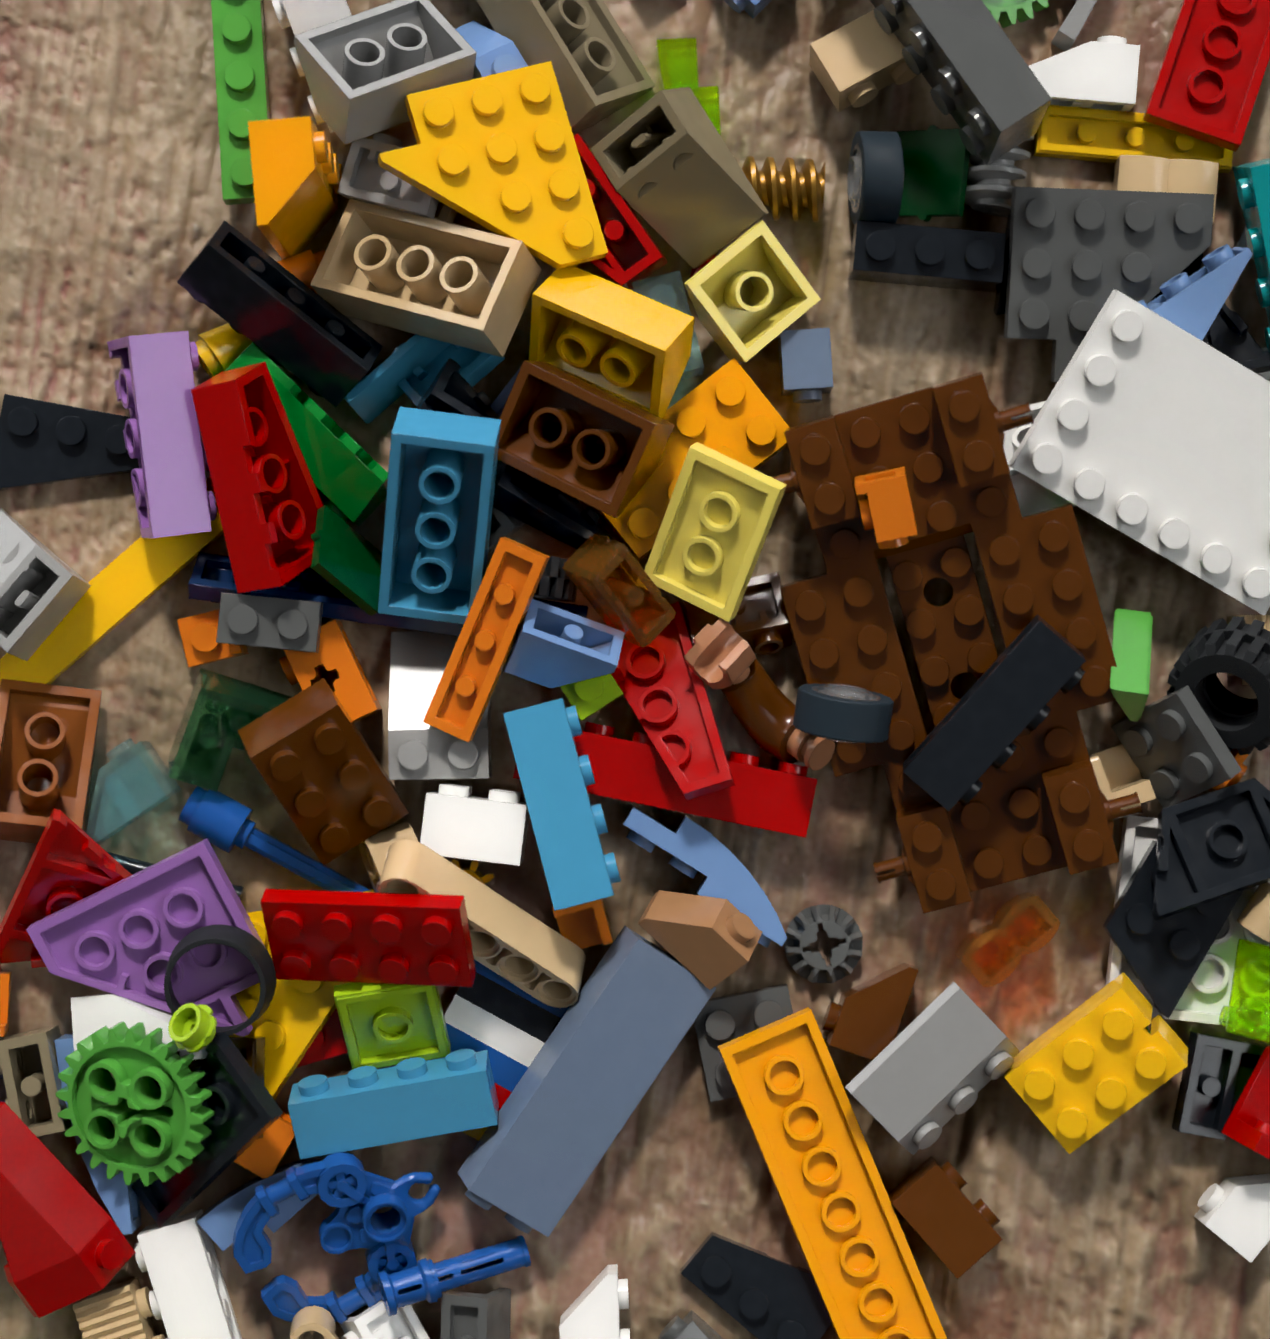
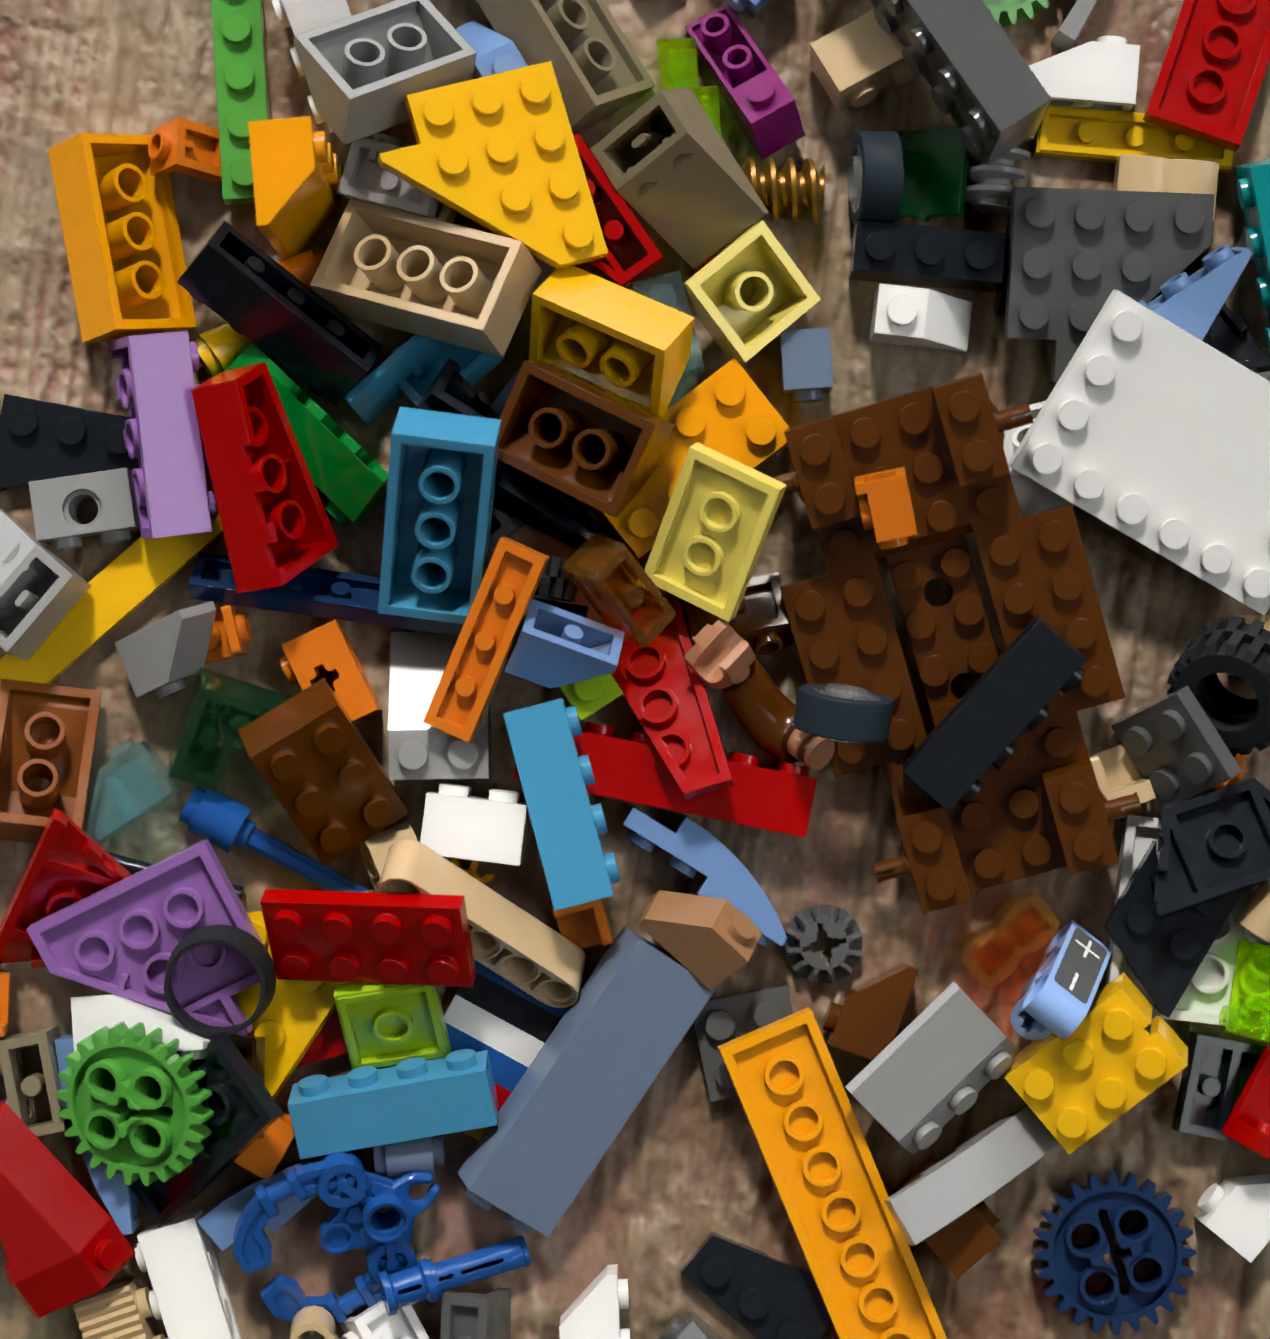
(56, 505): none -> light grey brick
(120, 238): none -> light orange slope
(168, 651): none -> light grey slope
(185, 149): none -> orange bracket
(192, 1027): lime plate -> none
(269, 622): dark grey plate -> none
(346, 560): dark green piece -> none
(410, 1156): none -> sand blue brick
(747, 81): none -> magenta slope
(920, 318): none -> white slope
(970, 1174): none -> light grey slope
(1062, 986): none -> light blue beam
(1072, 1264): none -> dark blue gear
(1133, 657): bright green slope -> none

